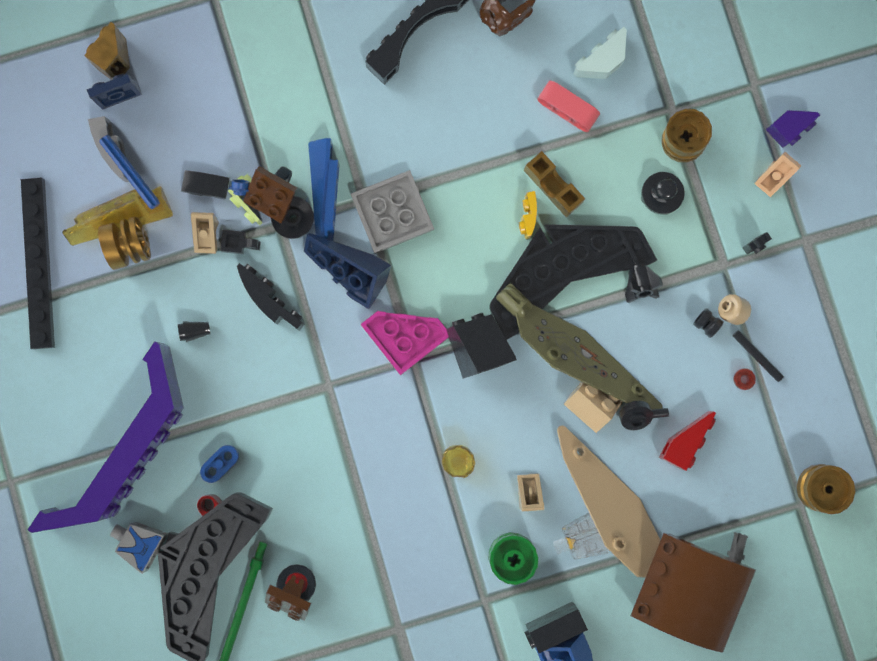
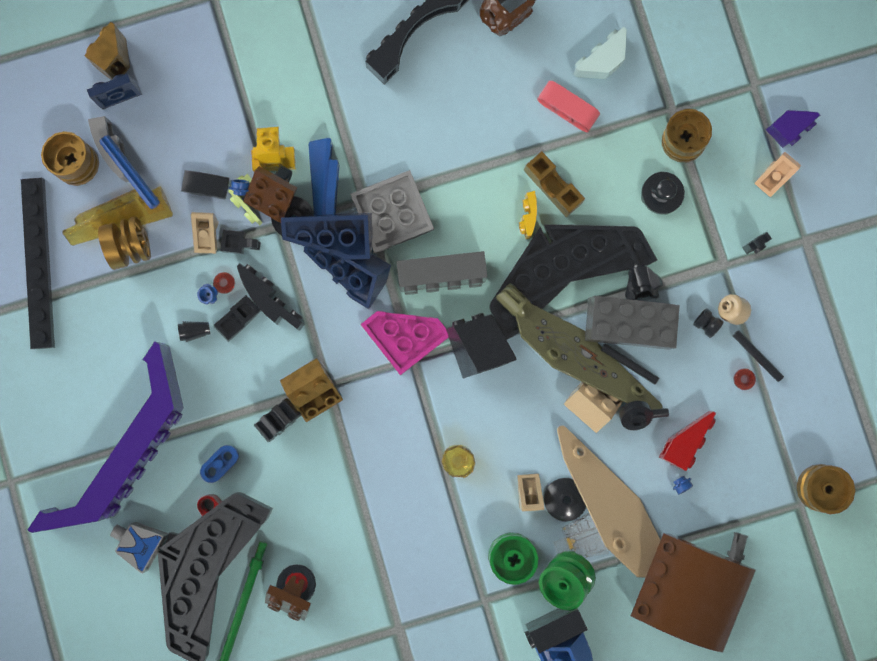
(61, 151): none -> pearl gold wheel
(204, 298): none -> blue plate
(230, 282): none -> clear red plate
(237, 318): none -> black slope
(270, 153): none -> yellow tile
(277, 420): none -> black gear
(311, 390): none -> pearl gold slope
(337, 234): none -> dark blue wedge
(441, 272): none -> dark grey brick
(554, 500): none -> black dish
(567, 580): none -> green wheel
(629, 363): none -> black bar
(632, 322): none -> dark grey brick
(682, 485): none -> blue plate

